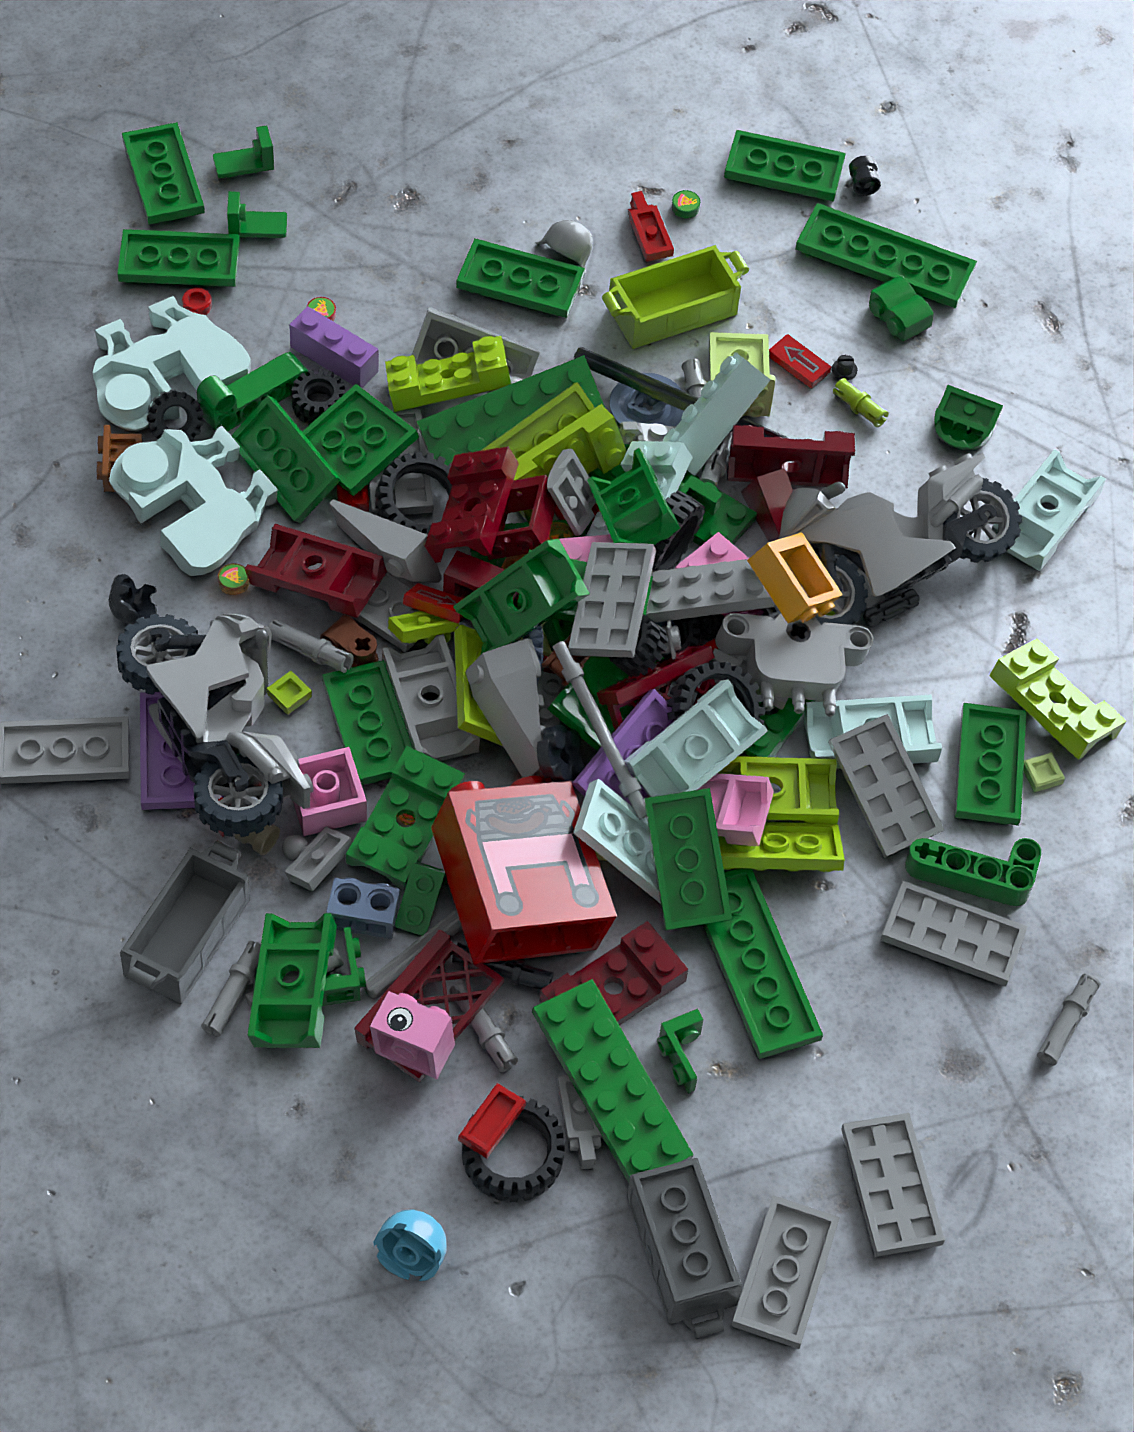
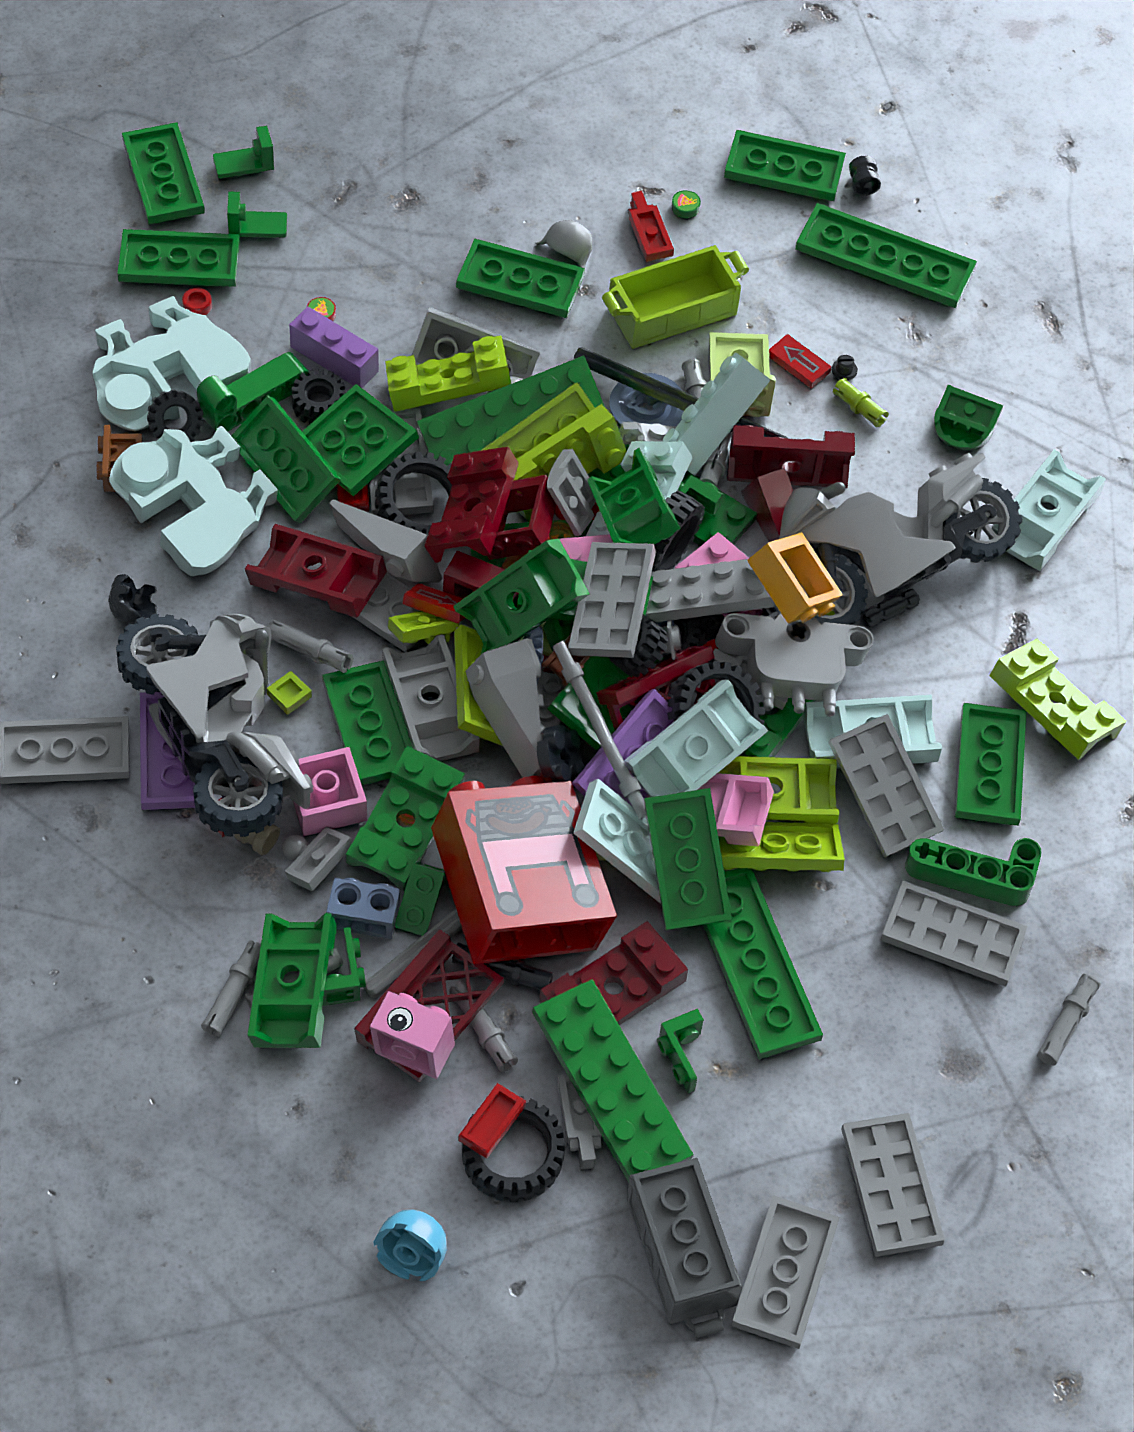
(187, 922): dark grey container -> none
(233, 579): tile -> none
(350, 637): copper piece -> none
(901, 308): green brick -> none
(1043, 772): yellowish green tile -> none

